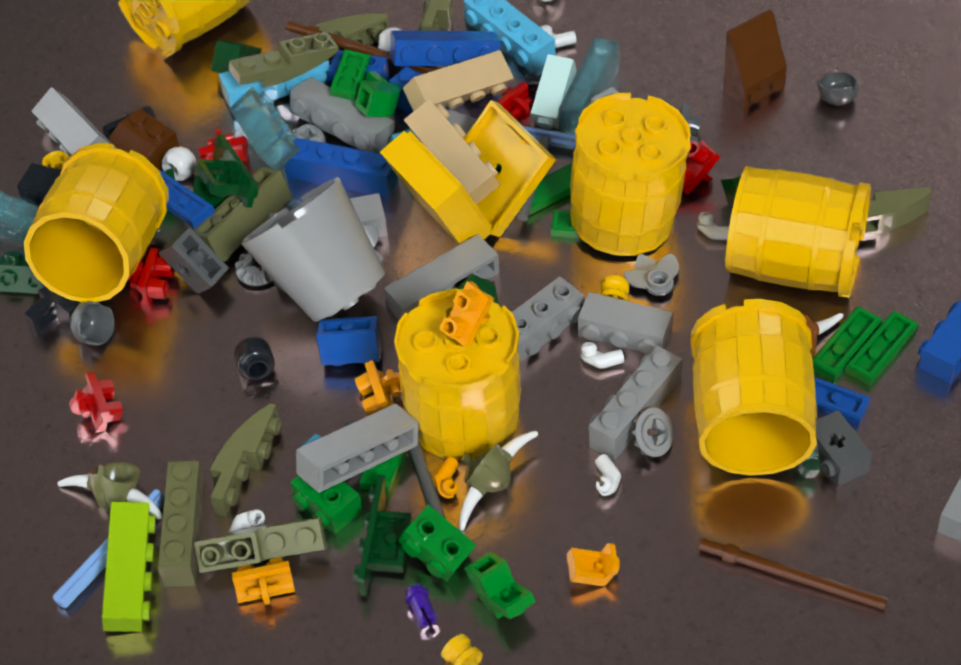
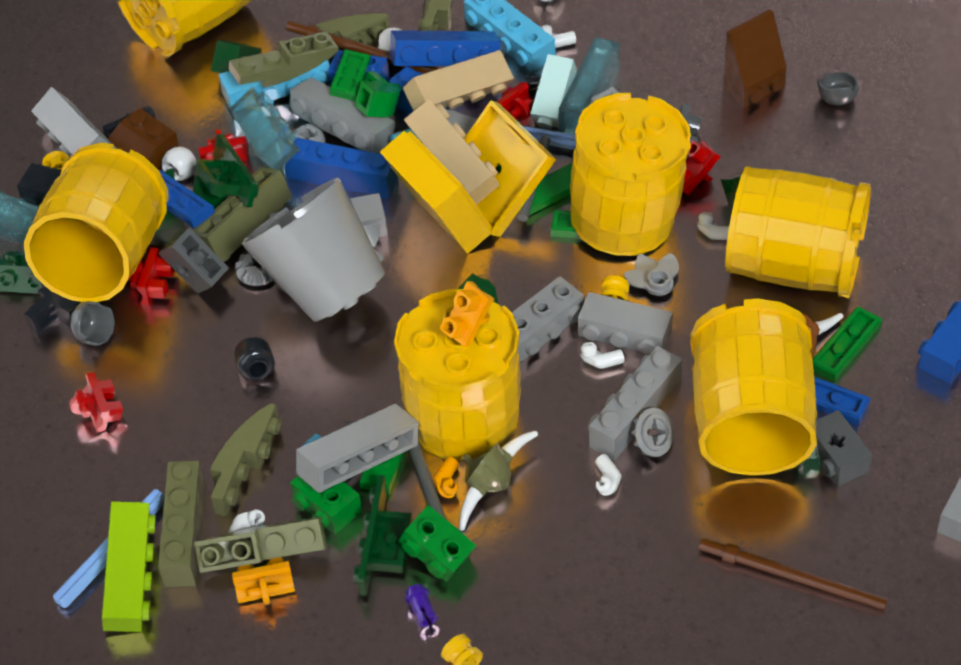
(112, 484): olive helmet -> none
(349, 340): blue brick -> none
(381, 385): light orange hips -> none
(441, 274): light grey brick -> none
(497, 587): green brick -> none
(593, 566): light orange bracket -> none
(881, 348): green tile -> none
(896, 209): olive slope -> none

